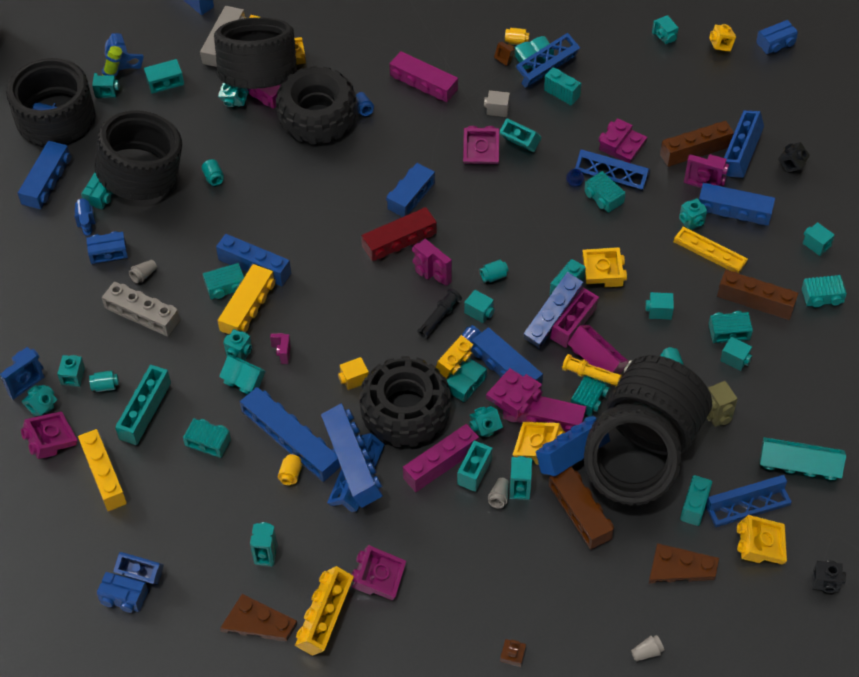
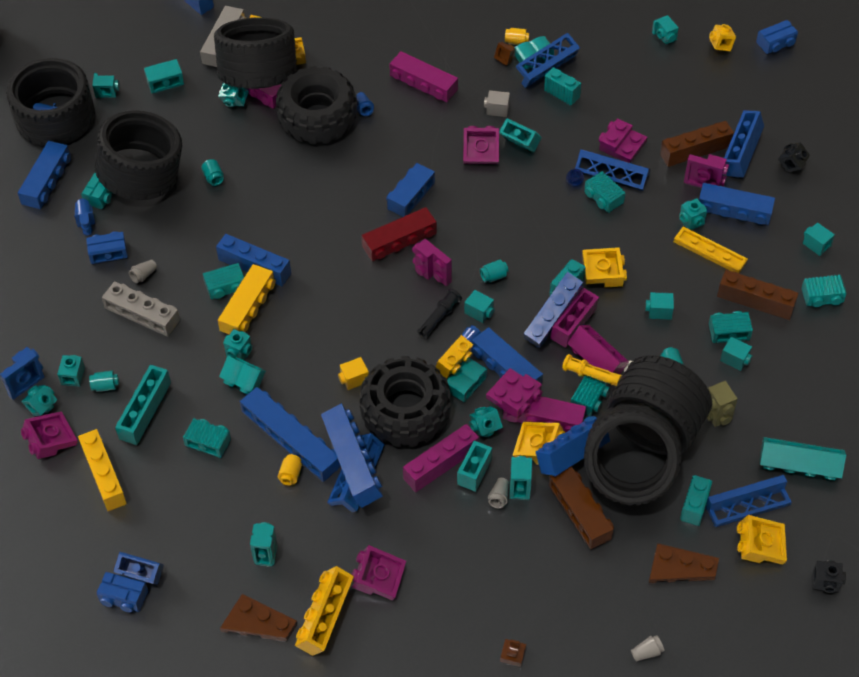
(117, 56): blue piece -> none
(283, 345): magenta bracket -> none

